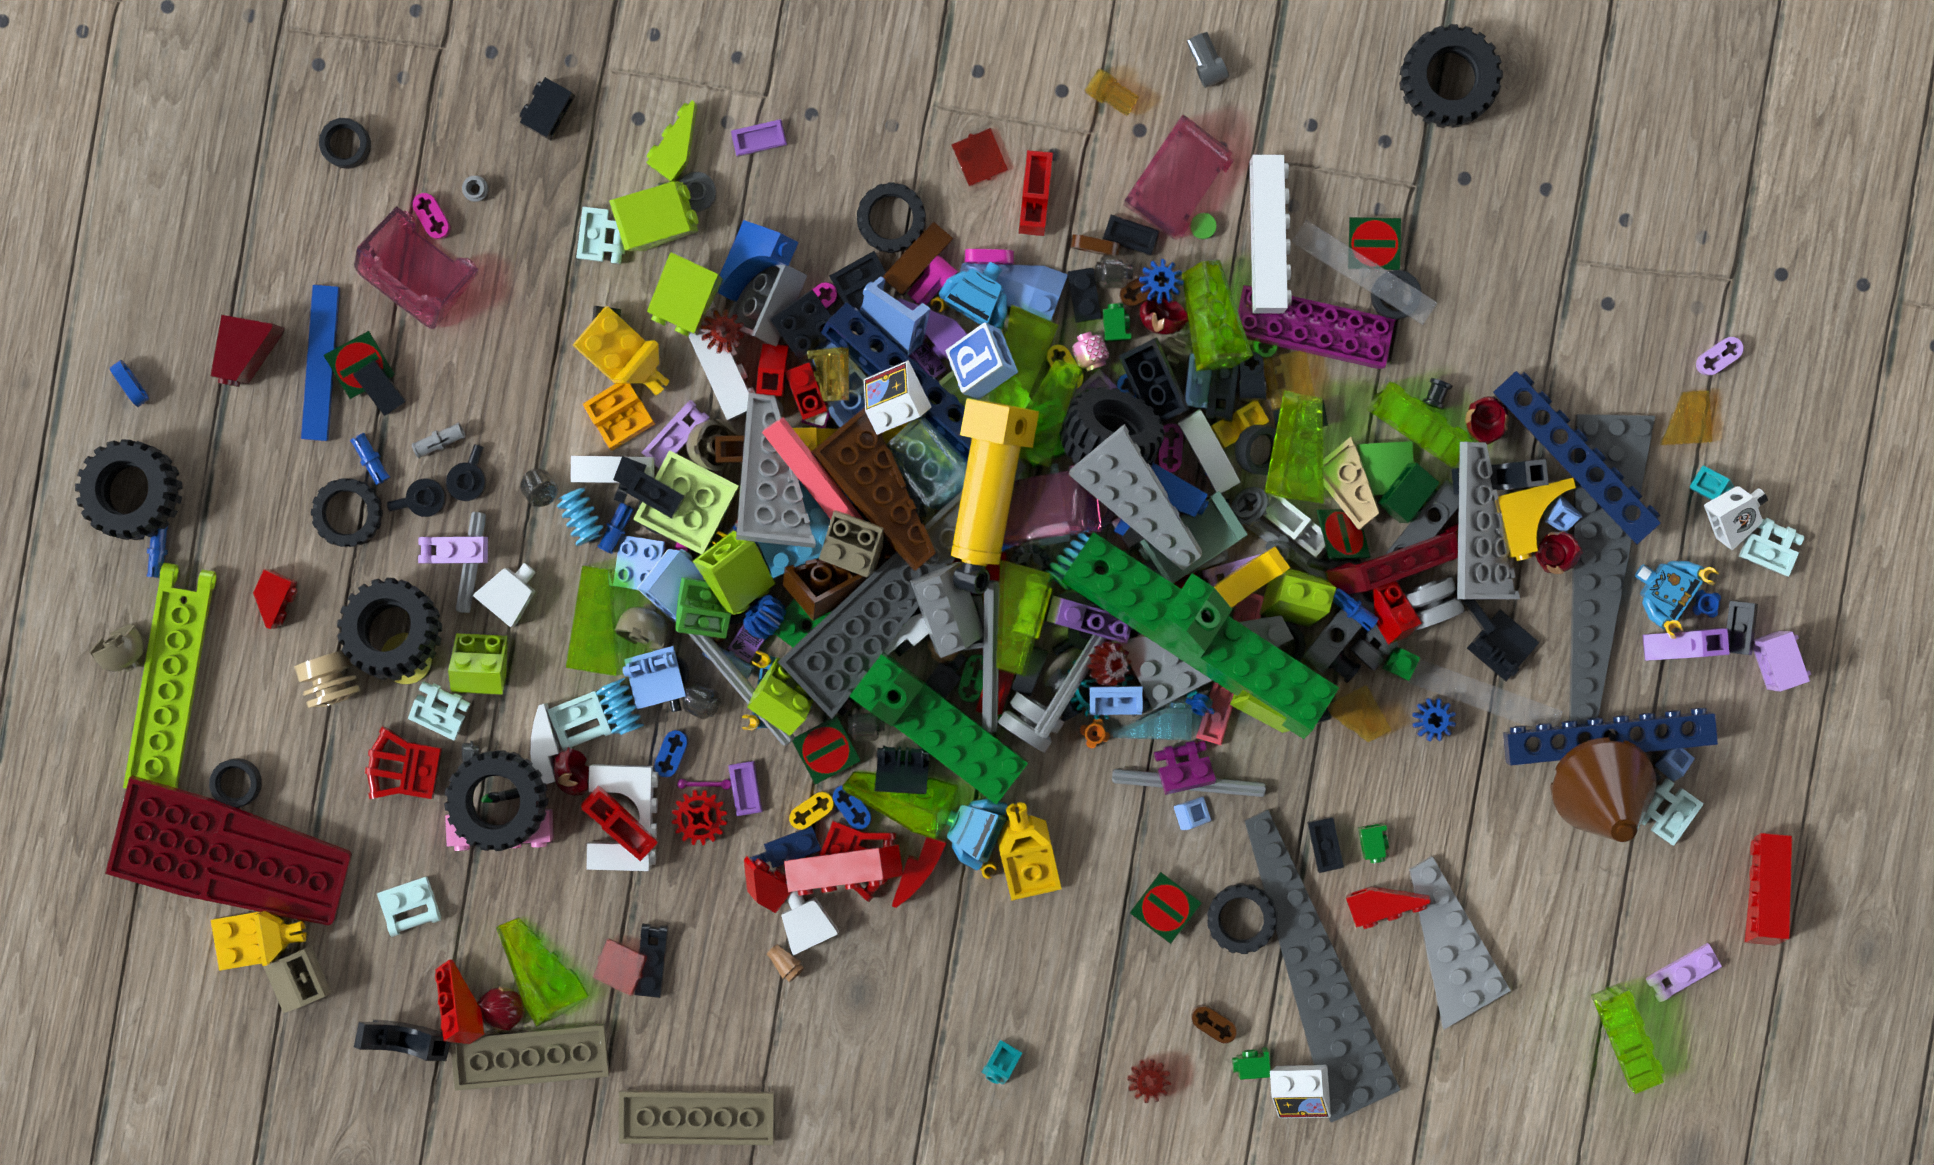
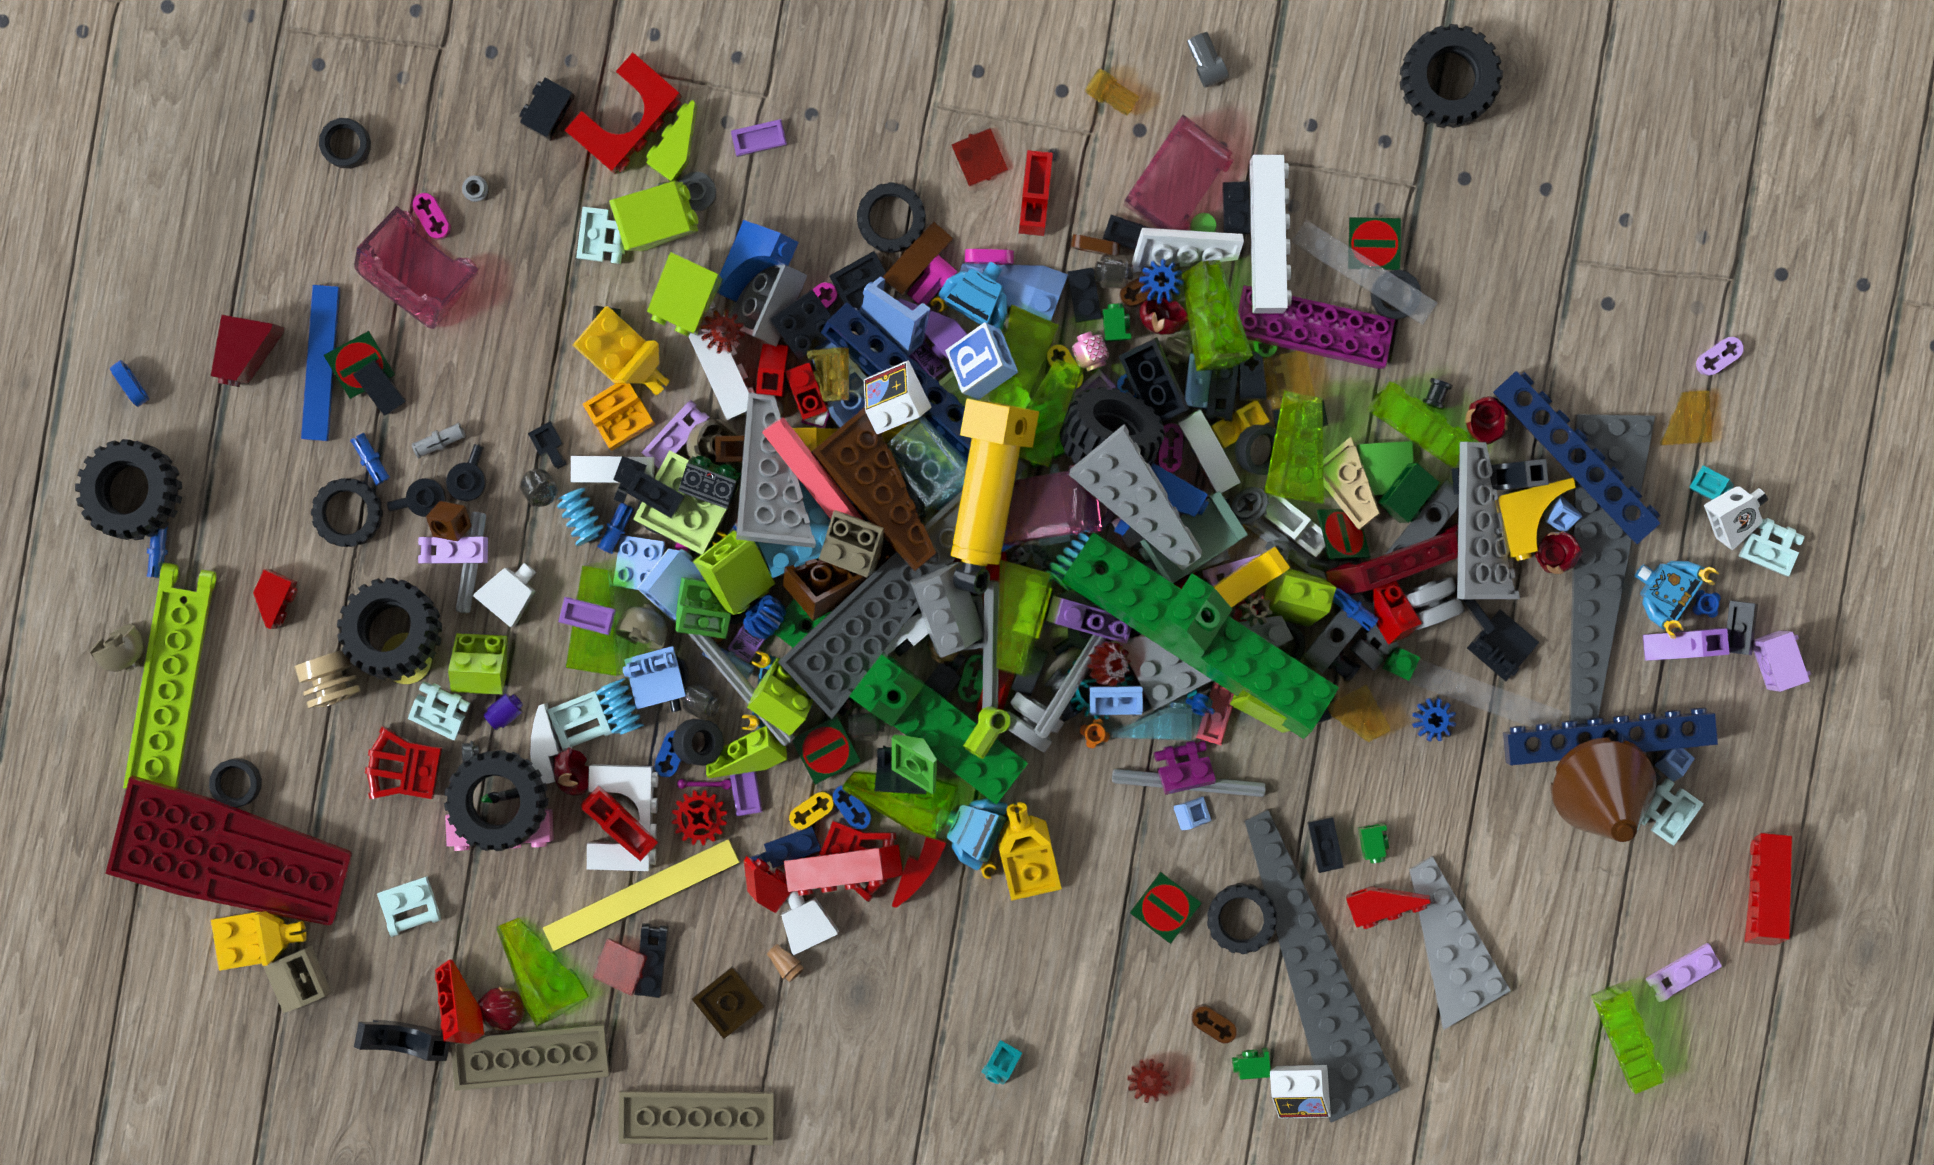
(448, 521): none -> reddish brown brick
(503, 711): none -> dark purple brick
(547, 442): none -> black plate
(587, 615): none -> medium lavender tile
(641, 894): none -> light yellow tile
(658, 101): none -> red arch
(683, 742): none -> black tyre
(710, 481): none -> brick
(728, 1002): none -> dark brown plate
(748, 754): none -> lime slope
(914, 761): none -> bright green slope
(985, 733): none -> lime piece
(1184, 247): none -> white wing
(1236, 207): none -> black plate
(1250, 614): none -> dark tan gear

